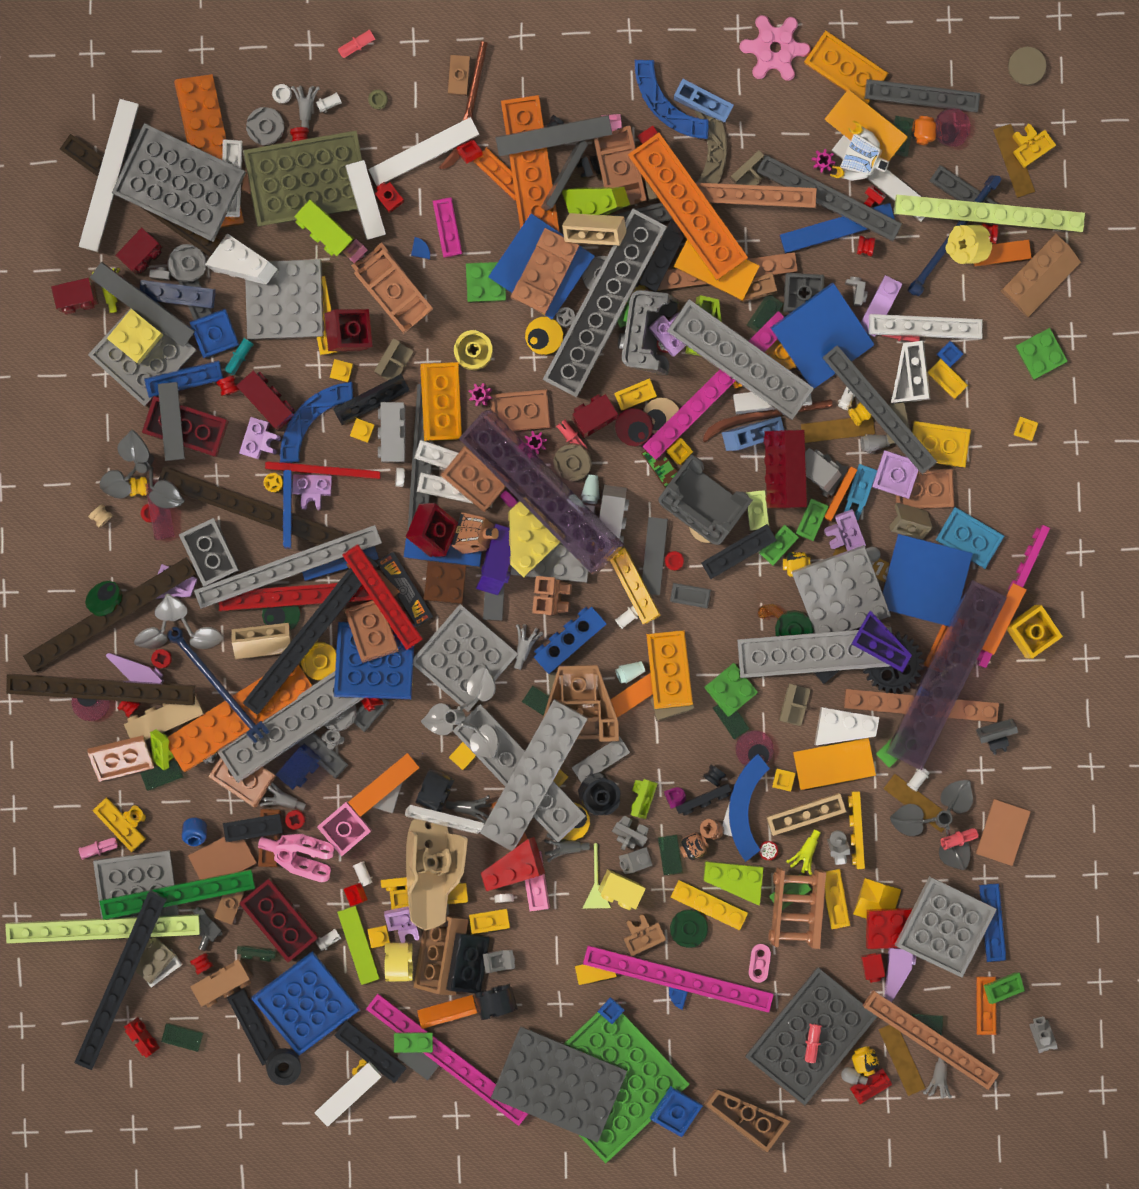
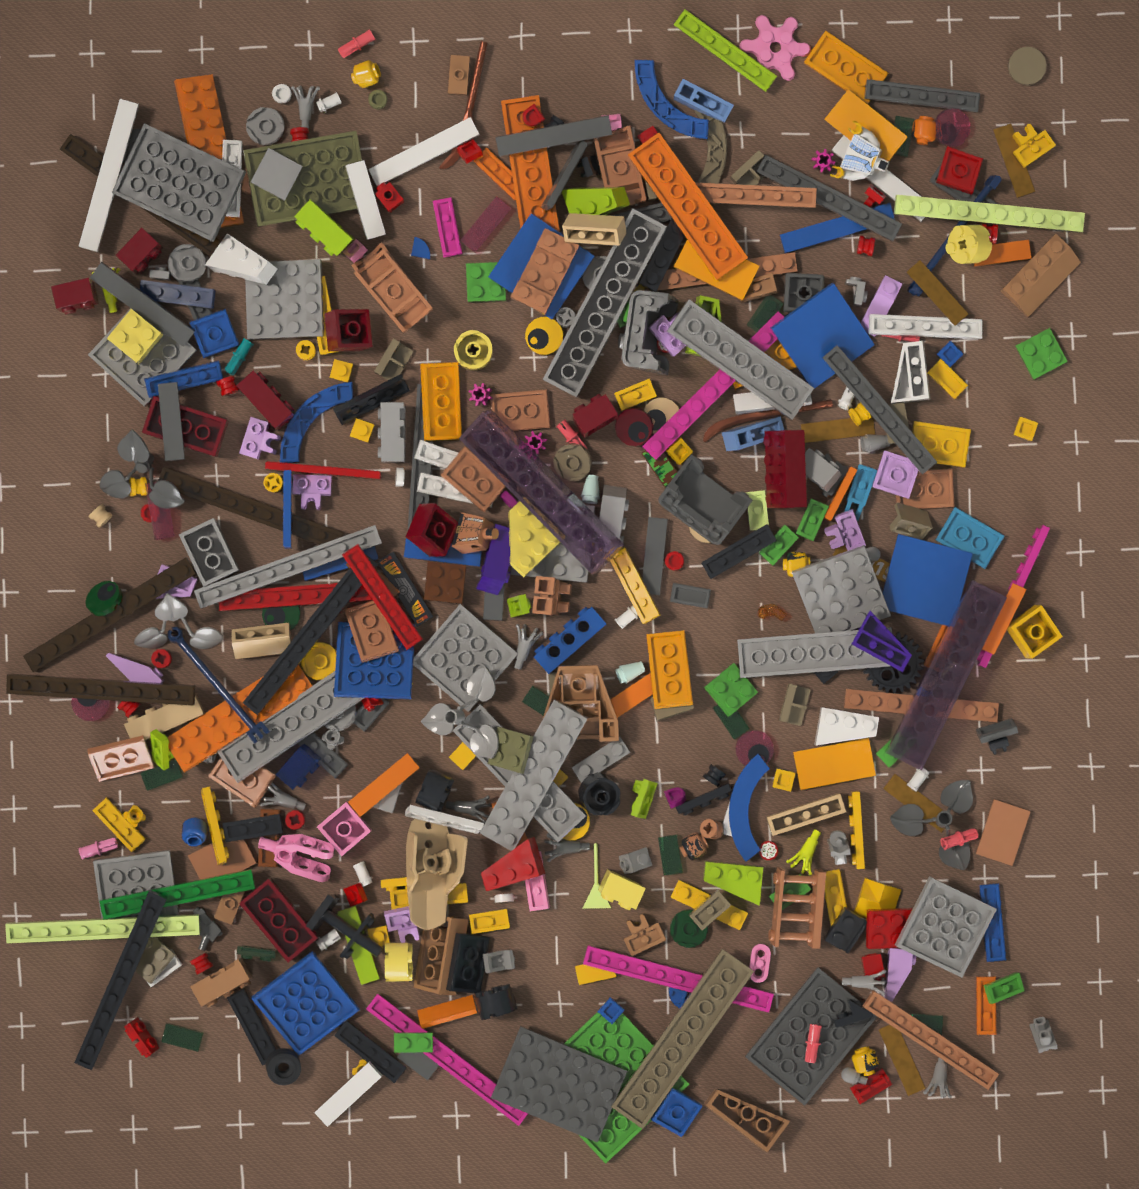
(213, 817): none -> yellow plate
(276, 174): none -> light grey tile
(307, 353): none -> yellow wheel
(326, 913): none -> black piece
(366, 74): none -> yellow head
(485, 224): none -> clear pink tile
(512, 750): none -> olive plate
(518, 605): none -> lime hinge
(532, 116): none -> red tile
(628, 836): light grey hips -> none
(682, 1038): none -> dark tan plate
(709, 909): none -> dark tan panel
(725, 50): none -> lime tile
(793, 623): dark green tile -> none
(846, 930): none -> black plate
(857, 1014): none -> black slope
(865, 982): none -> light grey piece
(937, 293): none -> pearl gold sticker
(959, 170): none -> red tile

